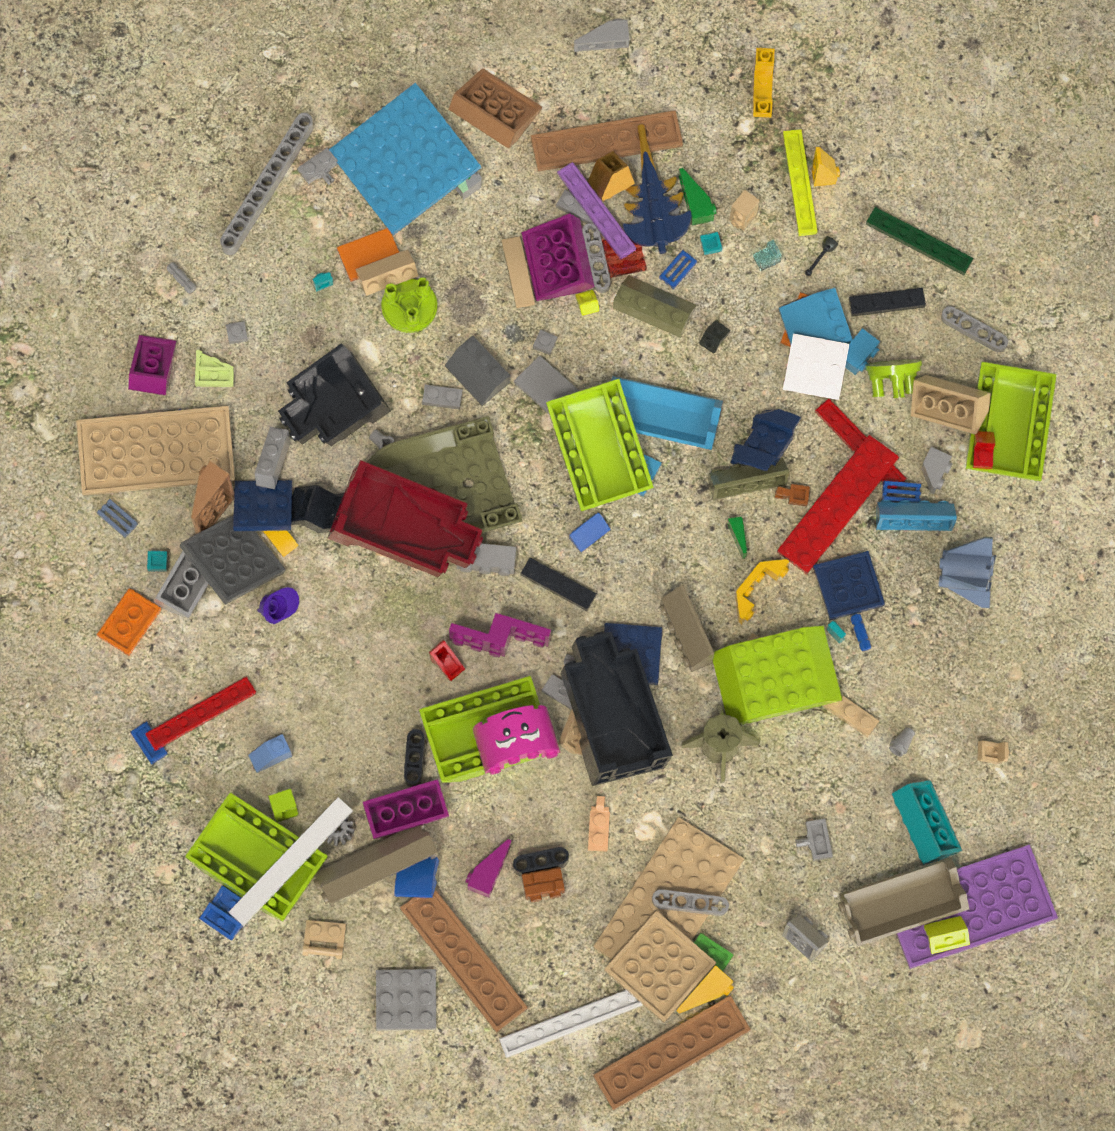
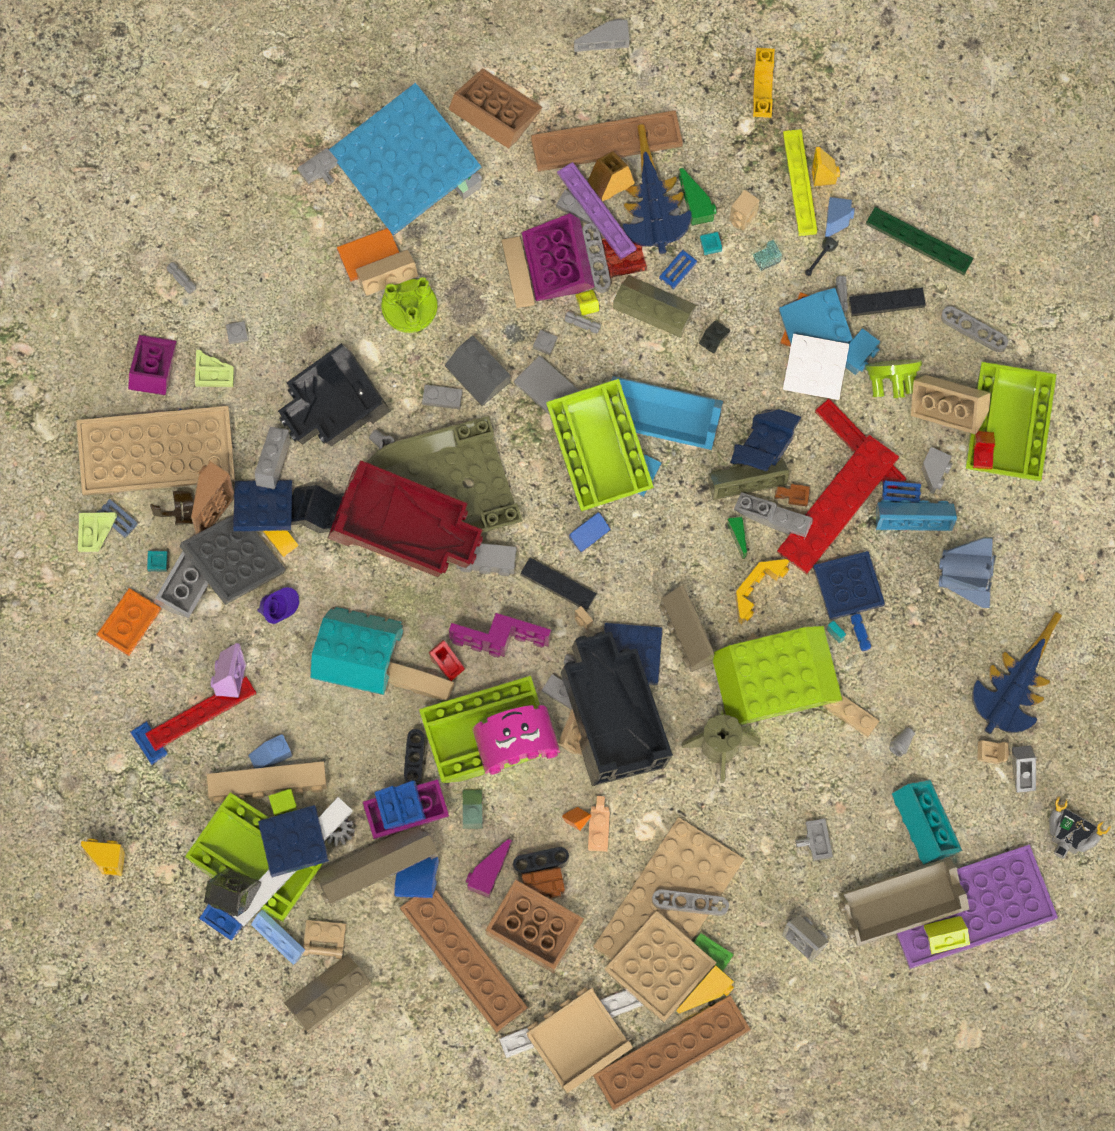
(94, 530): none -> yellowish green wing
(106, 856): none -> yellow slope
(179, 497): none -> dark brown helmet
(229, 672): none -> lavender slope
(231, 892): none -> clear smoke slope
(263, 191): light grey beam -> none
(267, 781): none -> tan brick
(278, 937): none -> light blue plate
(293, 841): none -> dark blue plate
(322, 281): teal plate -> none
(328, 994): none -> dark tan slope
(355, 650): none -> teal slope
(400, 805): none -> blue slope
(406, 999): light grey plate -> none
(419, 682): none -> tan slope
(472, 809): none -> sand green slope
(534, 926): none -> medium nougat slope
(576, 818): none -> orange slope
(578, 1039): none -> tan panel
(582, 322): none -> light grey axle
(583, 618): none -> tan plate
(773, 516): none -> light grey slope
(838, 215): none -> medium blue slope
(842, 291): none -> light grey axle
(1002, 707): none -> dark blue animal
(1024, 768): none -> light grey slope
(1072, 831): none -> torso

